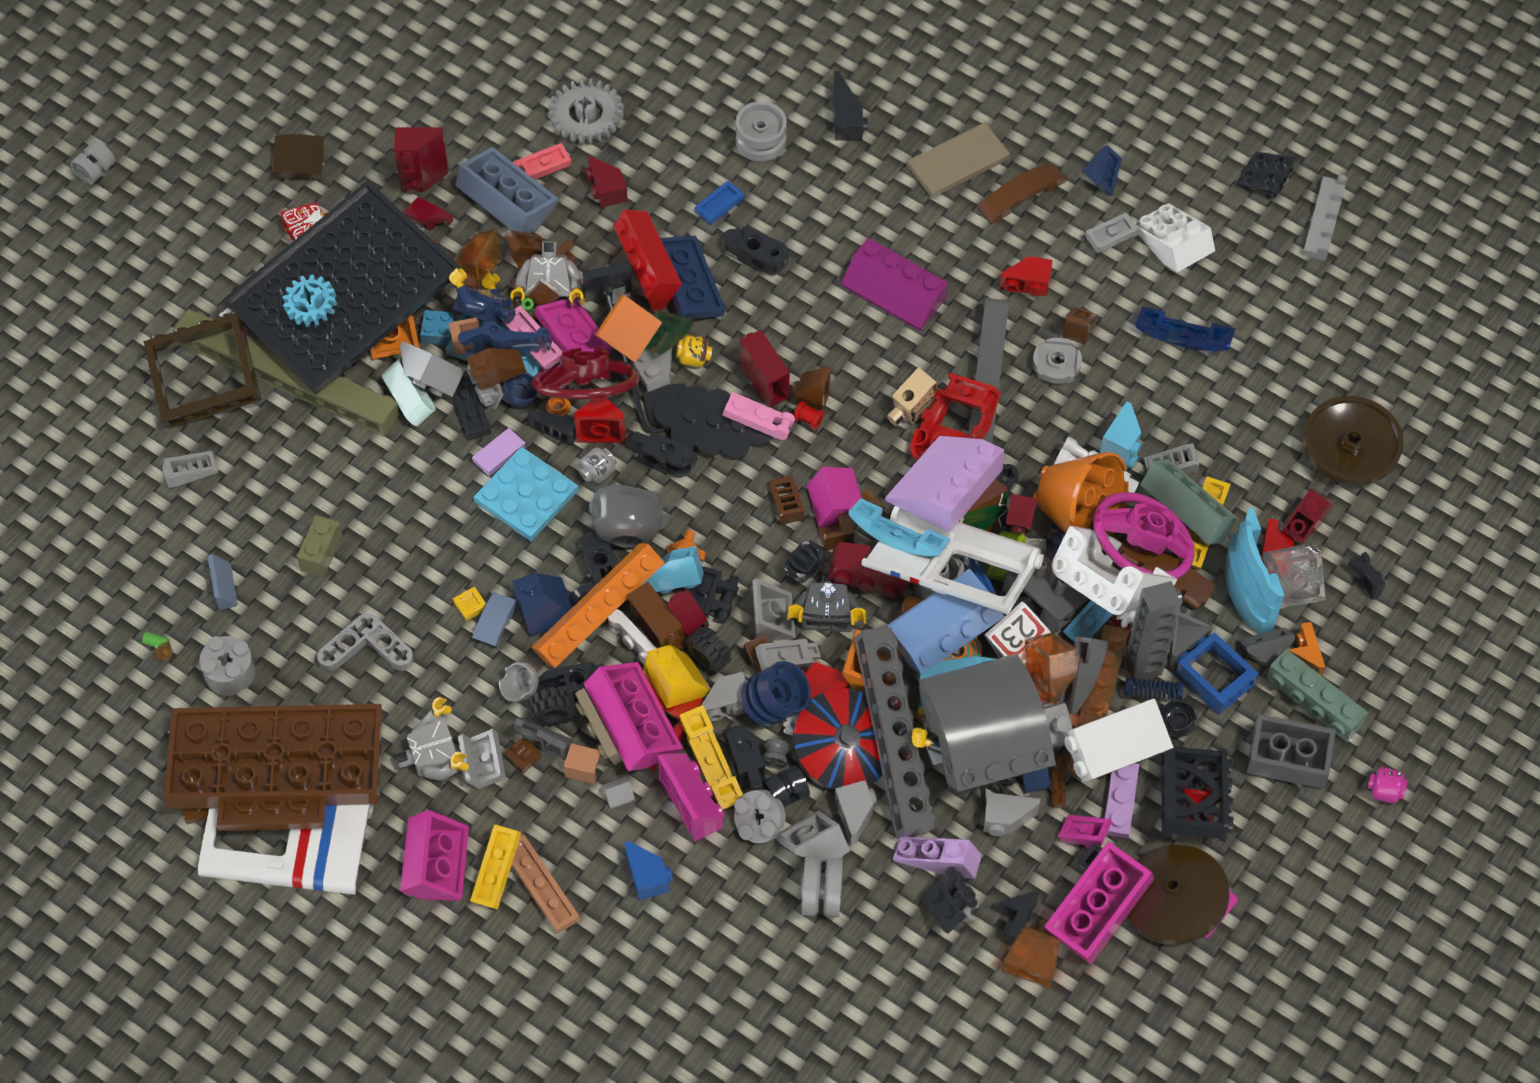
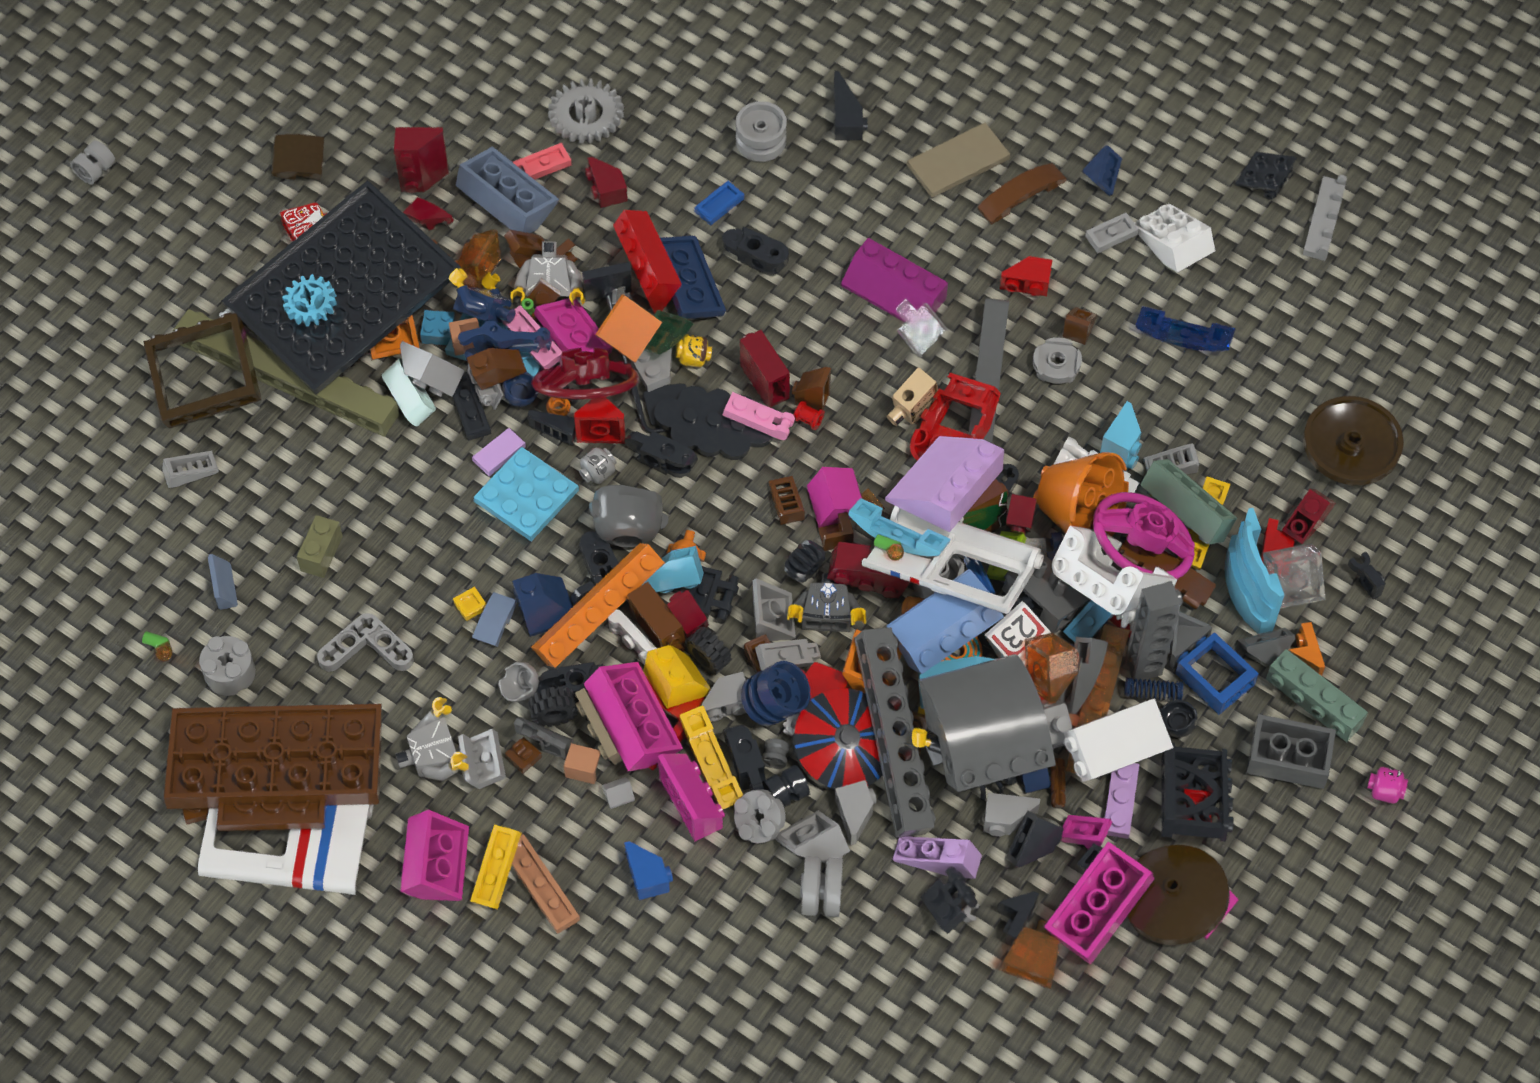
(893, 547): none -> arm
(921, 327): none -> clear piece
(1034, 839): none -> black slope

